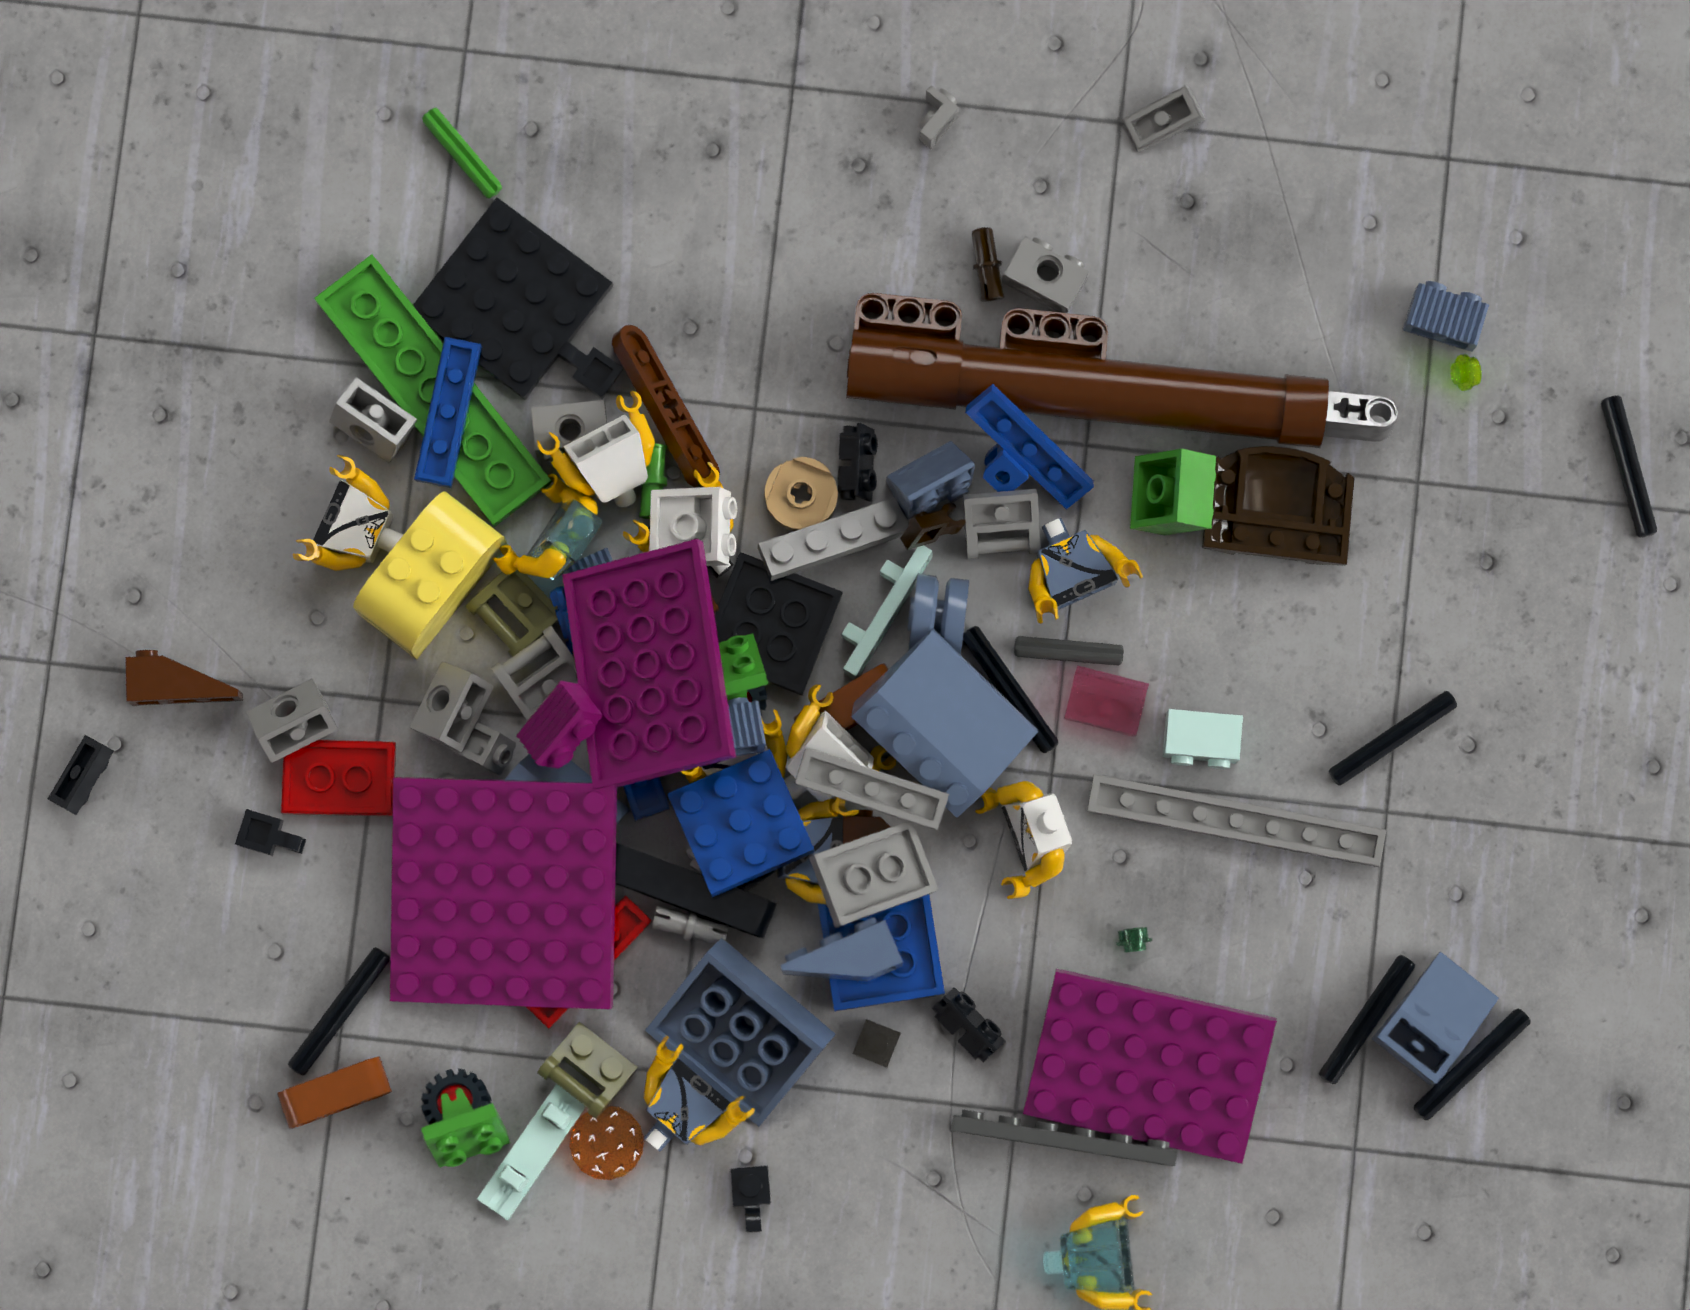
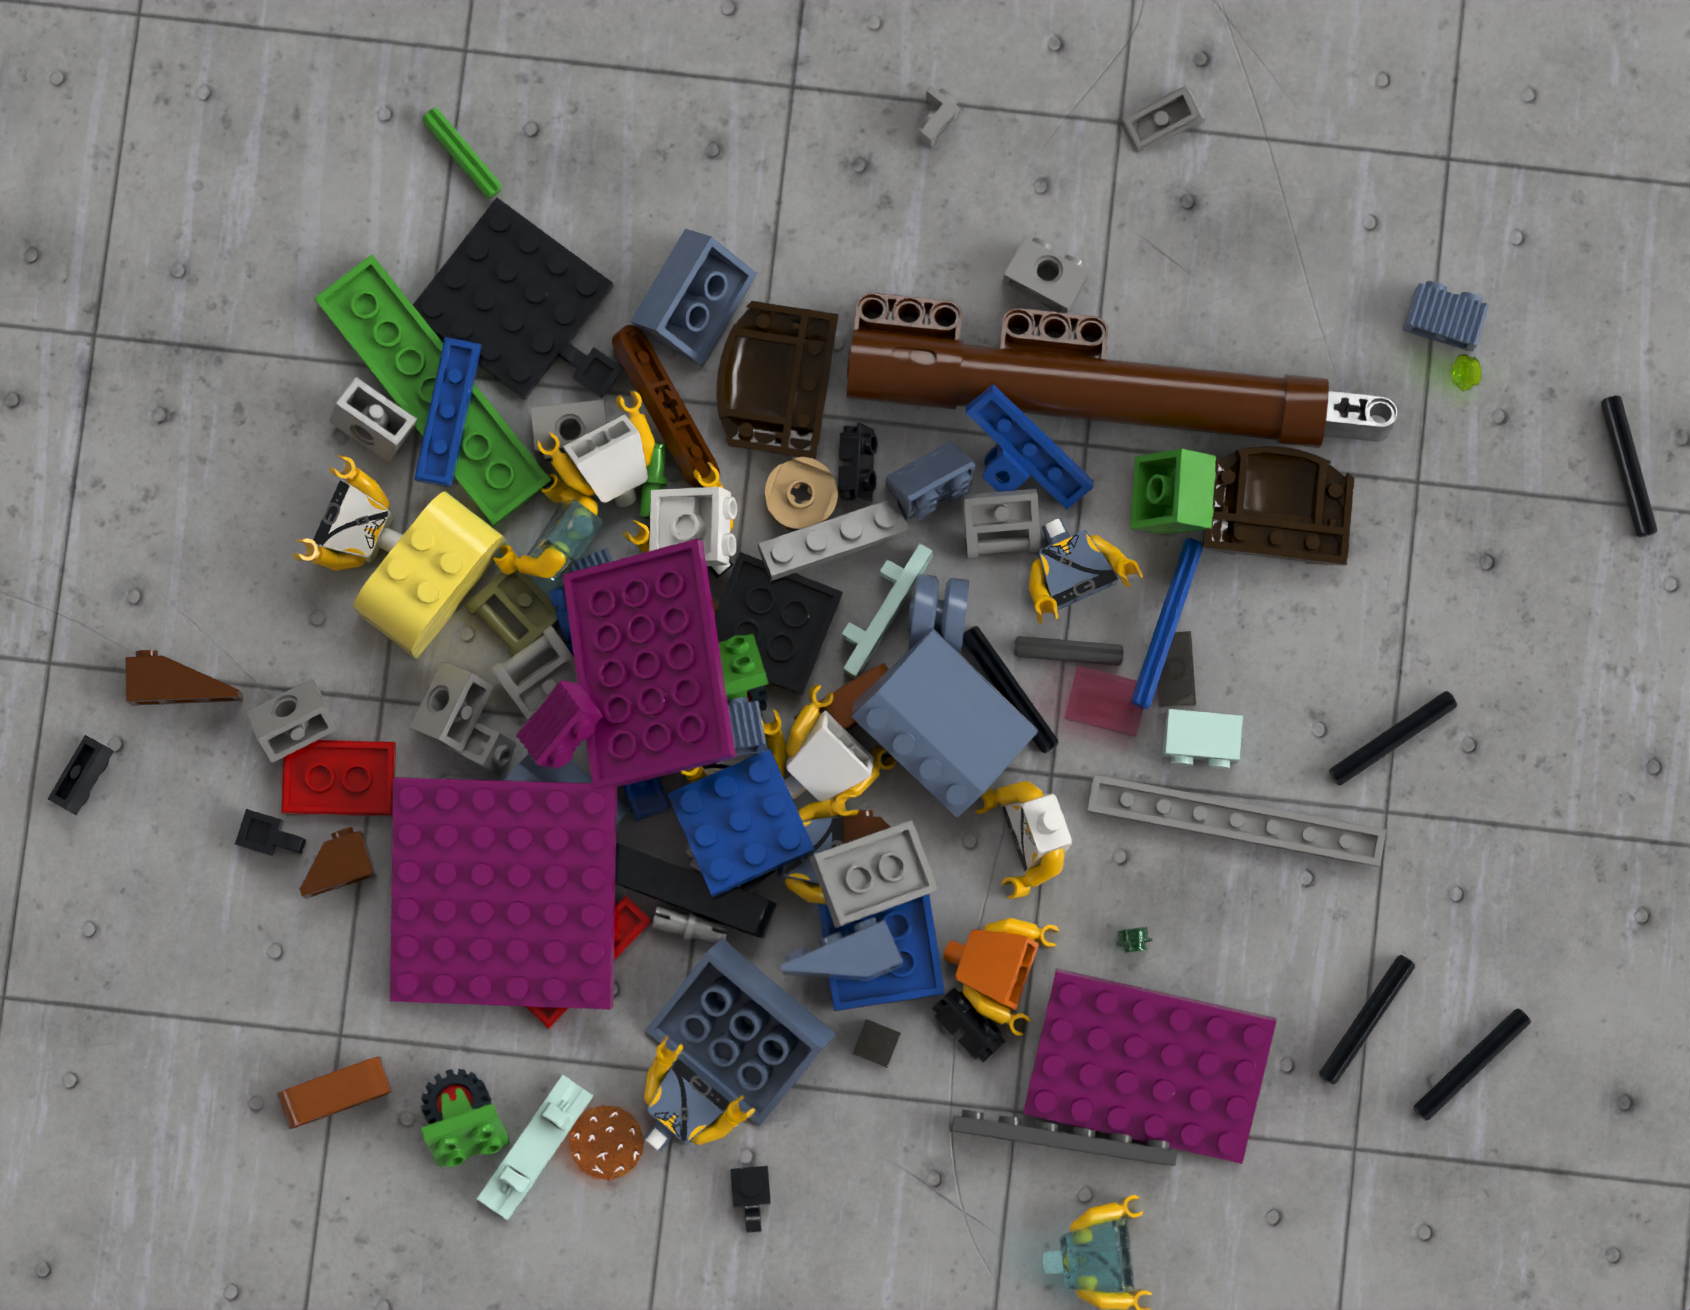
(339, 864): none -> reddish brown slope
(339, 1011): black axle -> none
(595, 1062): olive plate -> none
(693, 296): none -> sand blue slope
(776, 378): none -> dark brown slope
(871, 788): light grey plate -> none
(927, 528): dark brown plate -> none
(987, 264): dark brown axle -> none
(997, 965): none -> orange torso
(1167, 624): none -> blue axle
(1177, 679): none -> clear smoke plate
(1436, 1019): sand blue slope -> none

